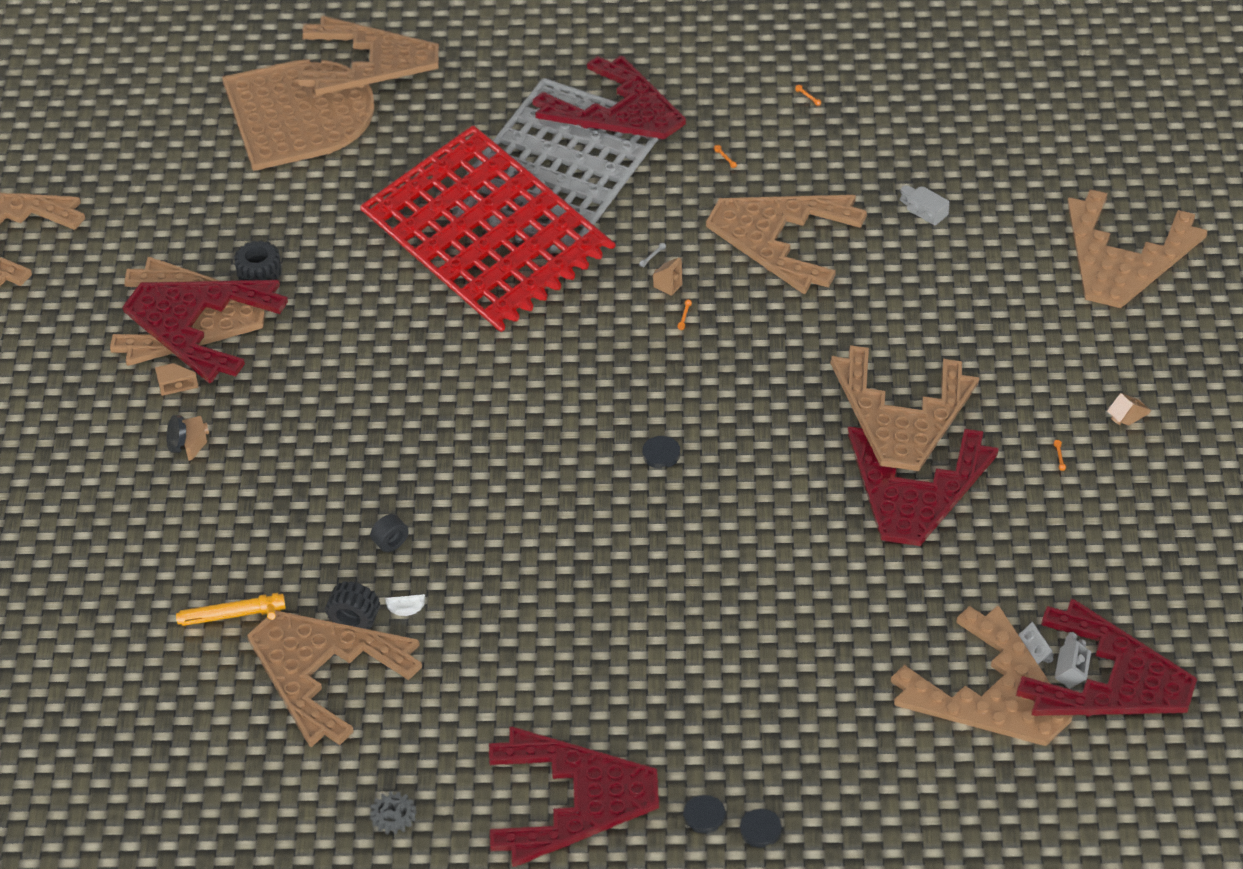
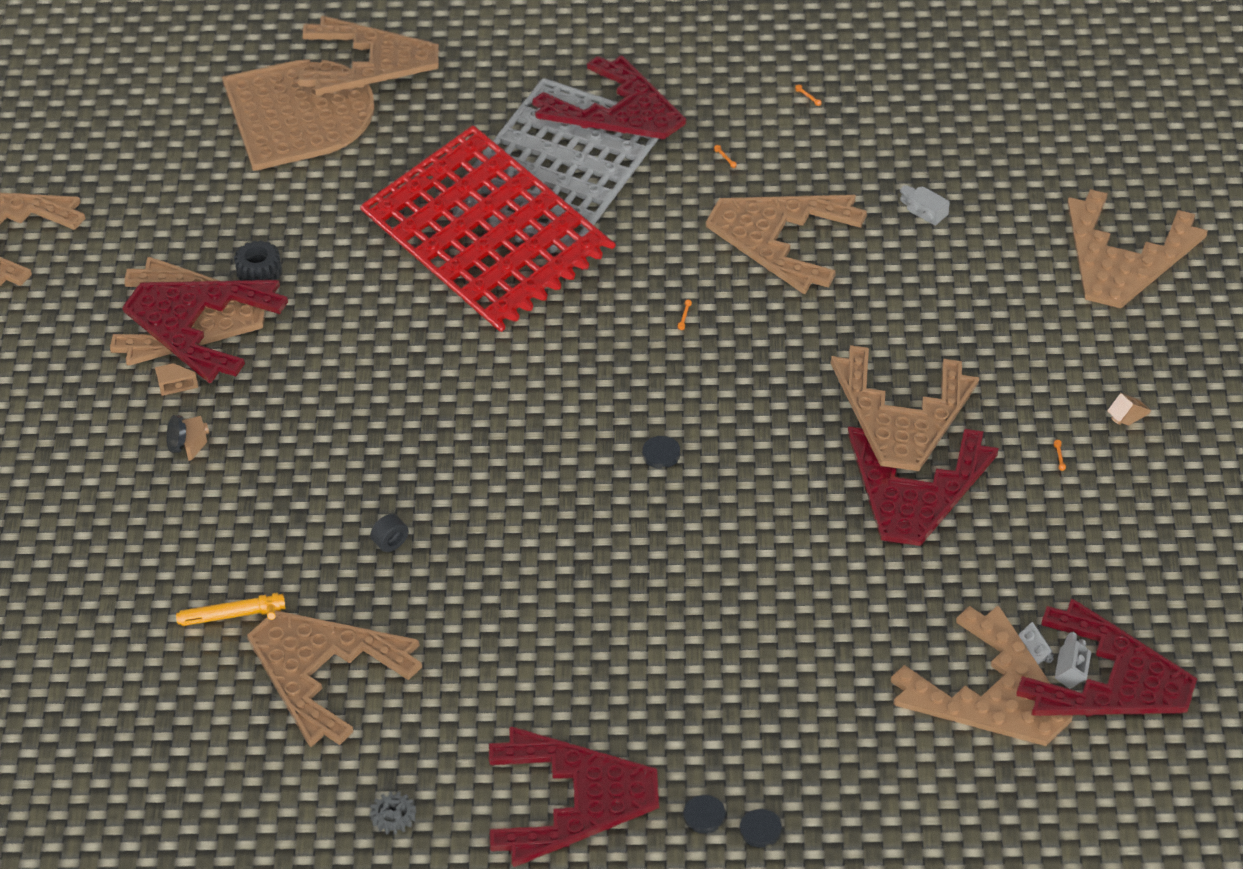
(352, 605): black tyre -> none
(405, 605): white tile -> none
(662, 246): light grey hinge -> none
(669, 276): medium nougat slope -> none

